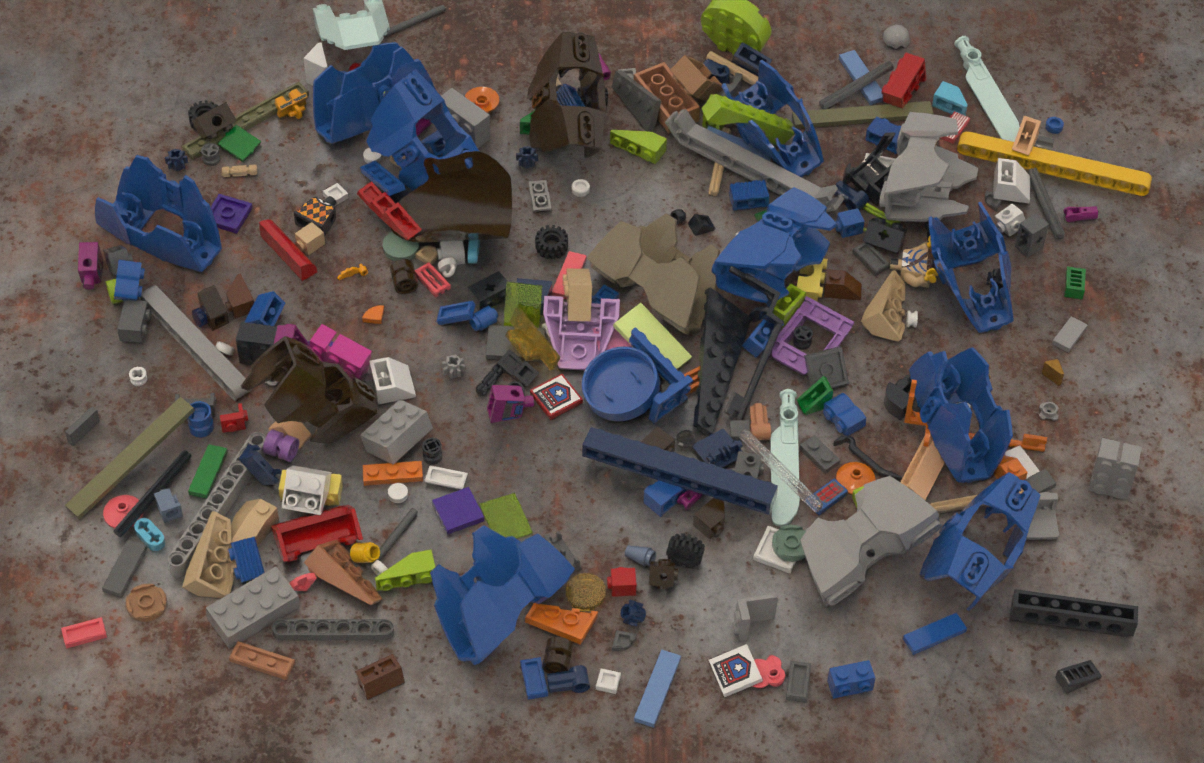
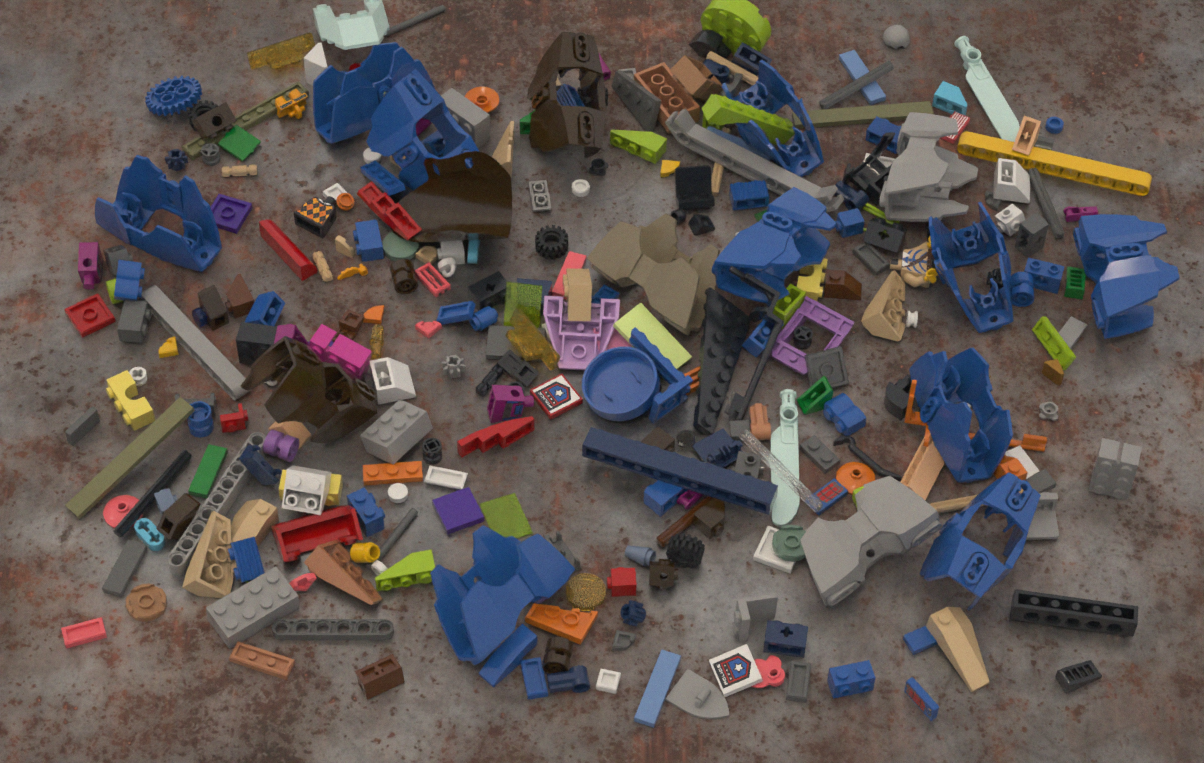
(90, 315): none -> red tile
(135, 412): none -> light yellow arch
(168, 348): none -> yellow tile
(173, 95): none -> blue gear
(178, 517): none -> dark brown slope
(225, 348): white tile -> none
(282, 52): none -> clear yellow bracket
(309, 238): tan brick -> none
(322, 266): none -> tan axle
(343, 248): none -> tan tile
(345, 201): none -> orange plate
(349, 325): none -> reddish brown slope
(368, 514): none -> blue brick
(369, 240): none -> blue brick
(376, 341): none -> clear yellow axle
(428, 329): none -> coral tile
(501, 433): none -> red slope
(504, 150): none -> tan wedge
(508, 655): none -> blue slope
(526, 157): dark blue gear -> none
(598, 167): none -> black plate
(668, 167): none -> yellow tile
(681, 524): none -> reddish brown axle
(693, 187): none -> black bracket
(698, 697): none -> light grey shield
(709, 41): none -> black brick
(785, 638): none -> dark blue brick
(904, 80): red wedge -> none
(921, 698): none -> blue tile
(958, 642): none -> tan wedge
(1022, 289): none -> blue wheel
(1046, 275): none -> blue brick
(1053, 342): none -> lime tile
(1124, 272): none -> blue piece

